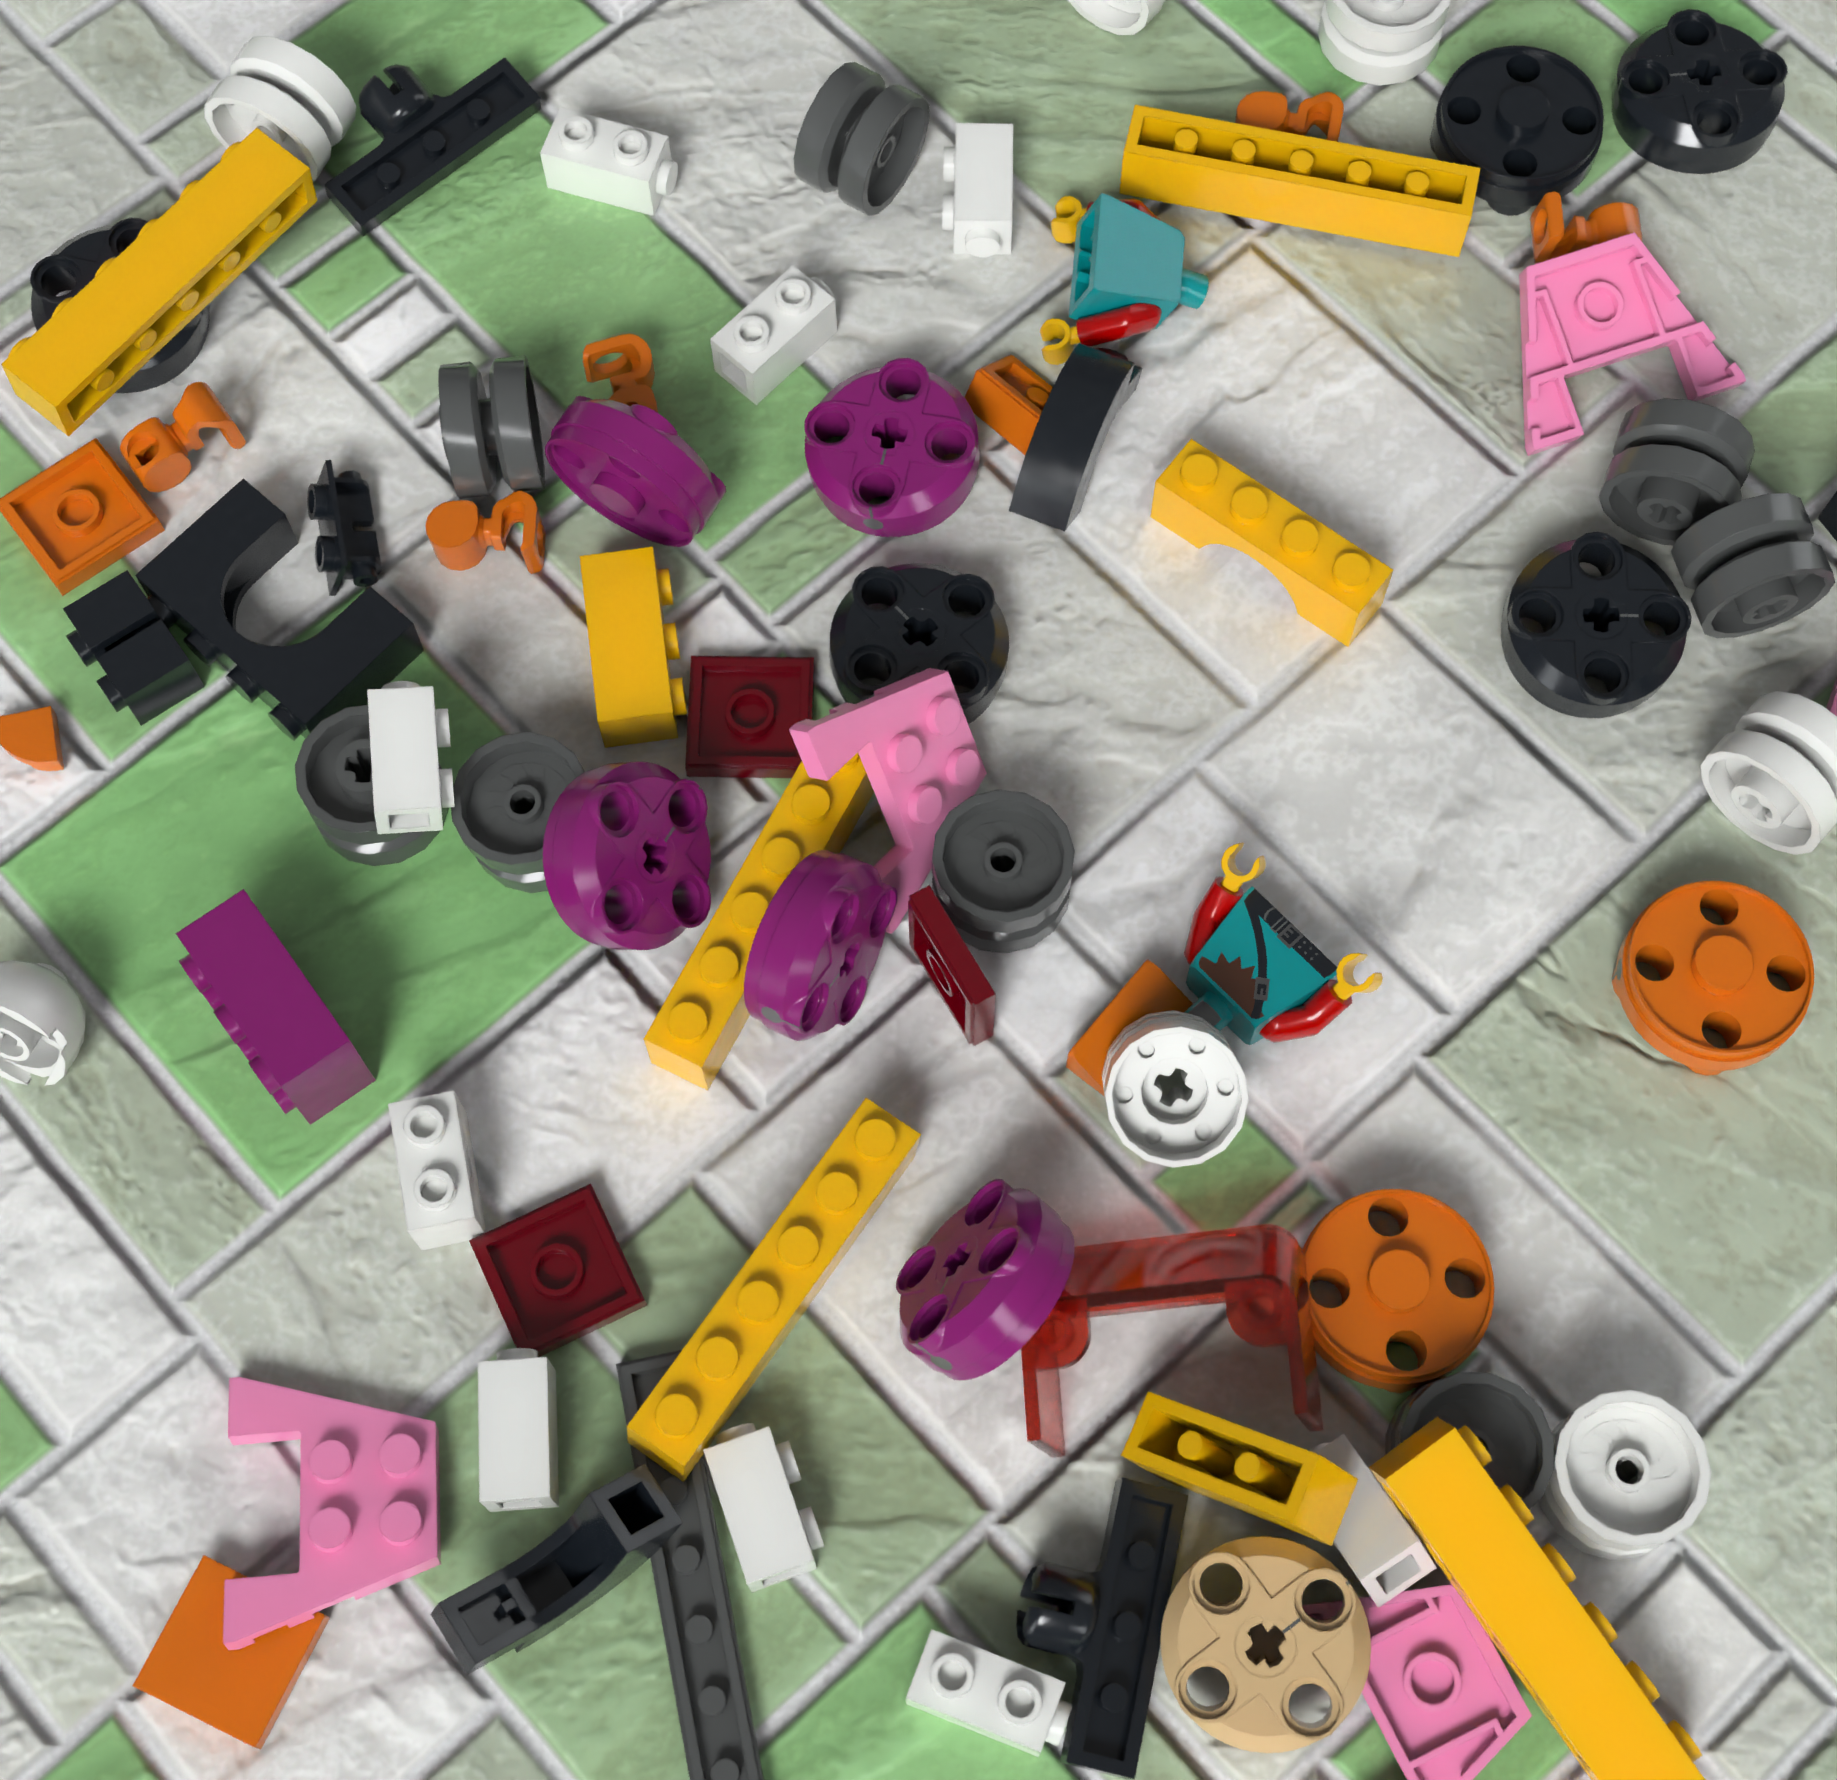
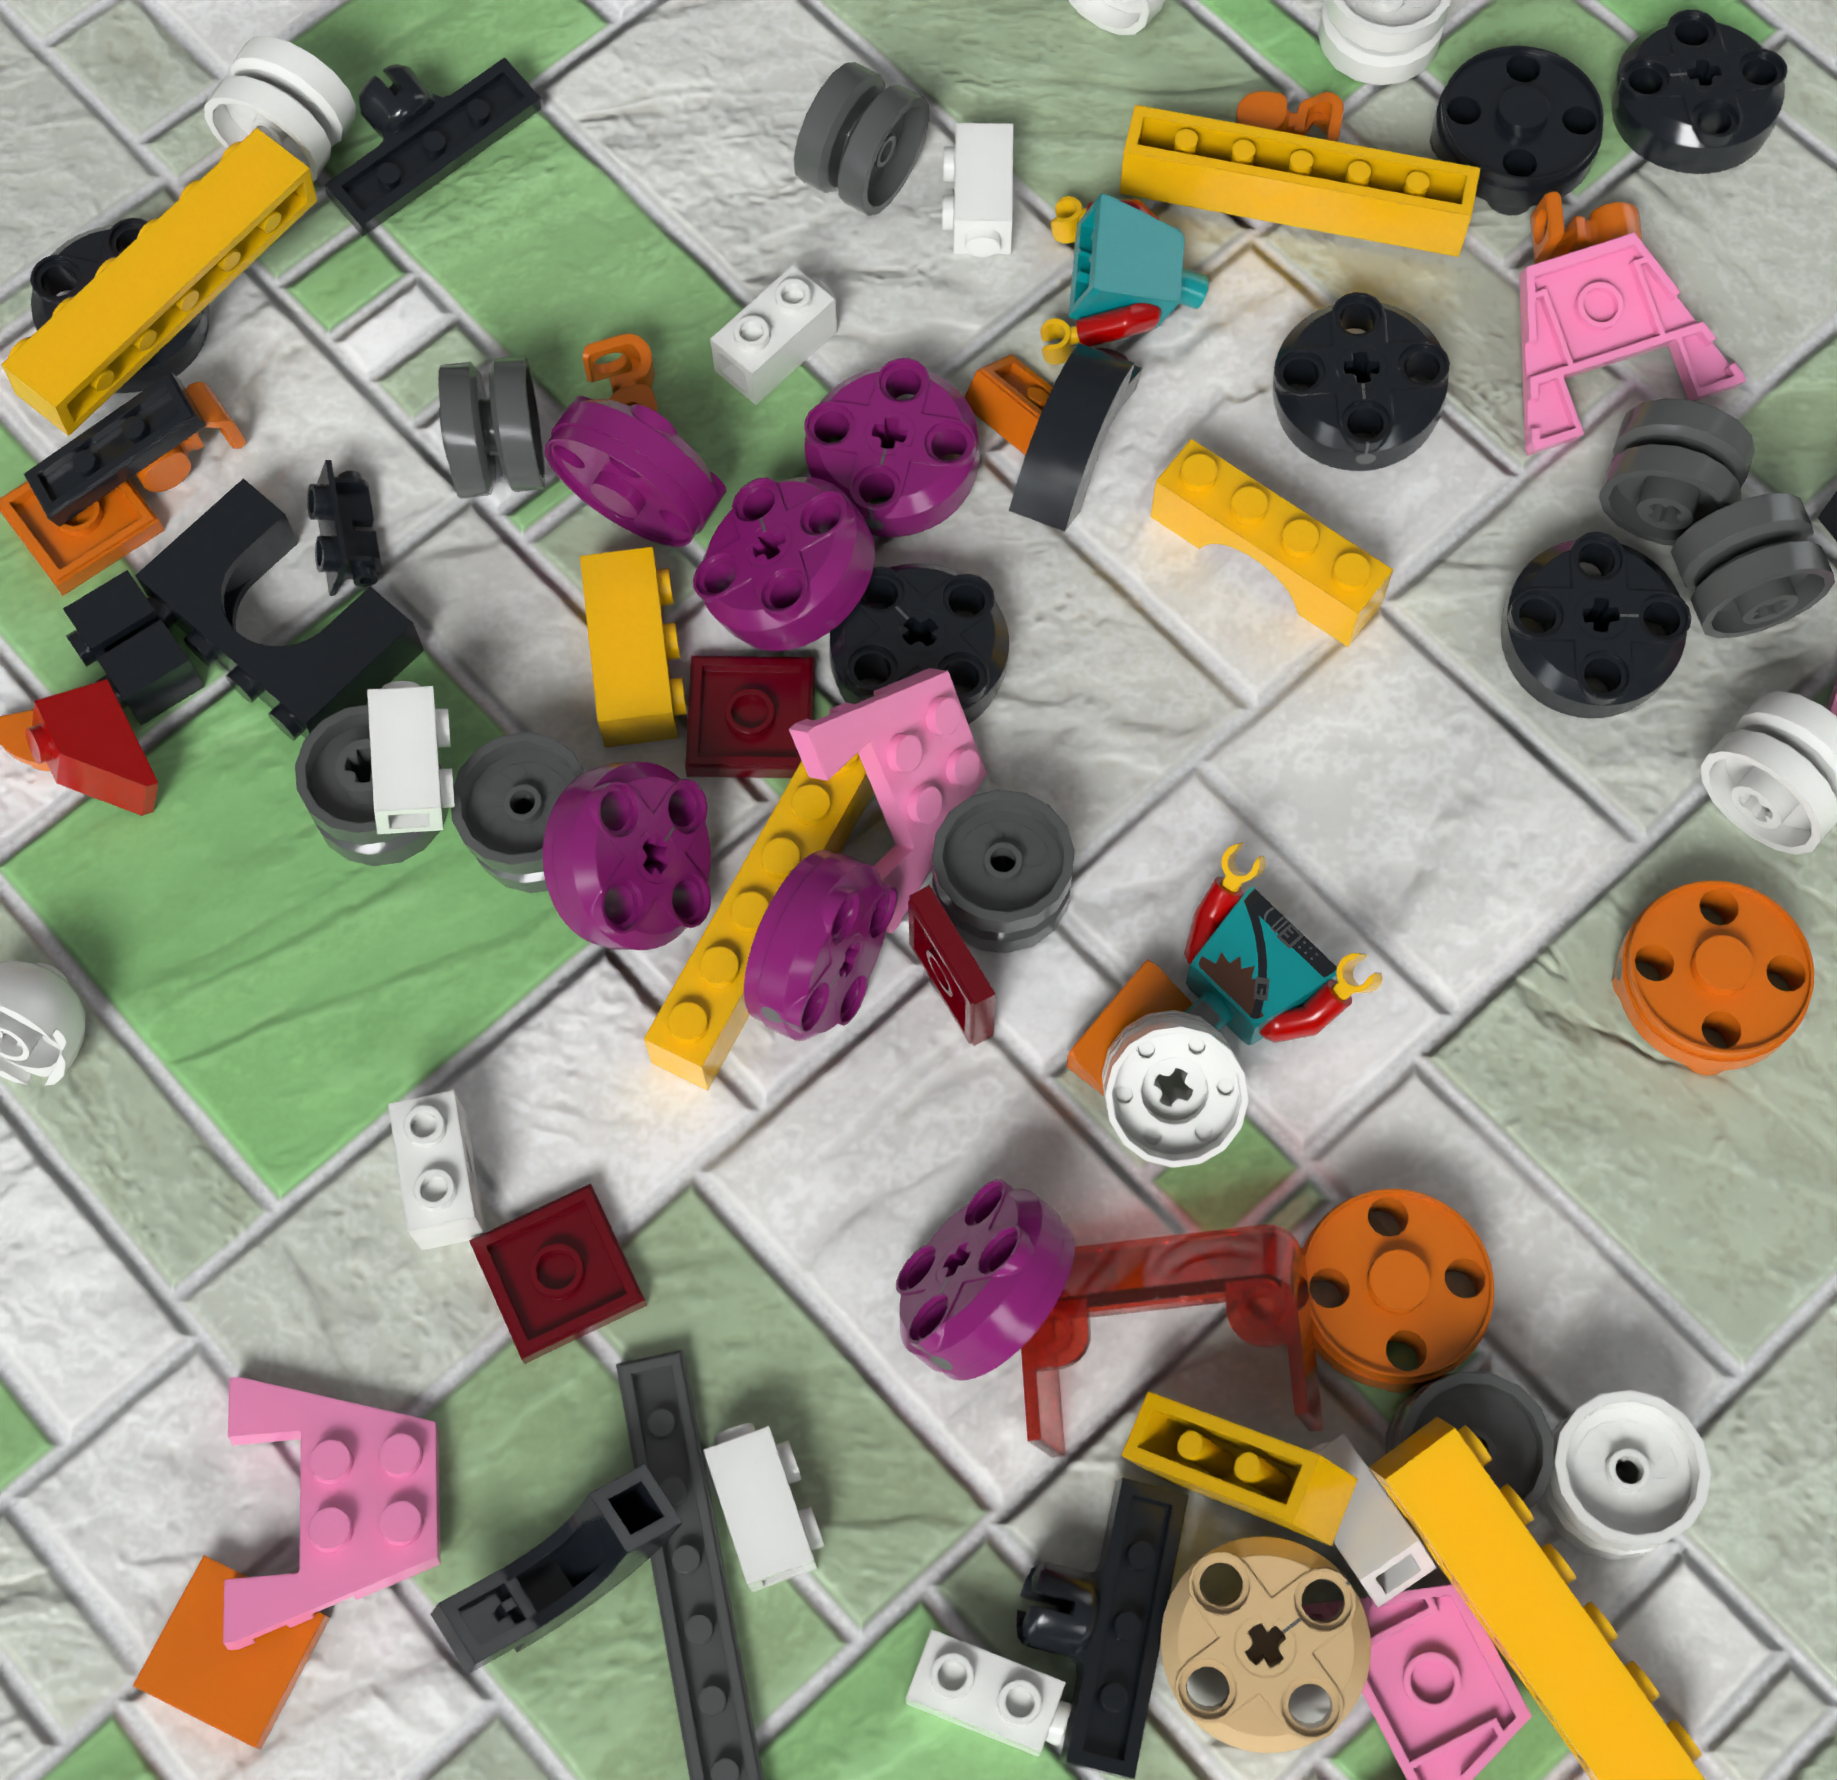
(92, 747): none -> red slope
(115, 449): none -> black tile
(271, 1010): magenta brick -> none
(463, 534): orange leg -> none
(517, 1432): white brick -> none
(608, 162): white brick -> none
(772, 1290): yellow brick -> none
(786, 563): none -> magenta piece
(1360, 384): none -> black piece

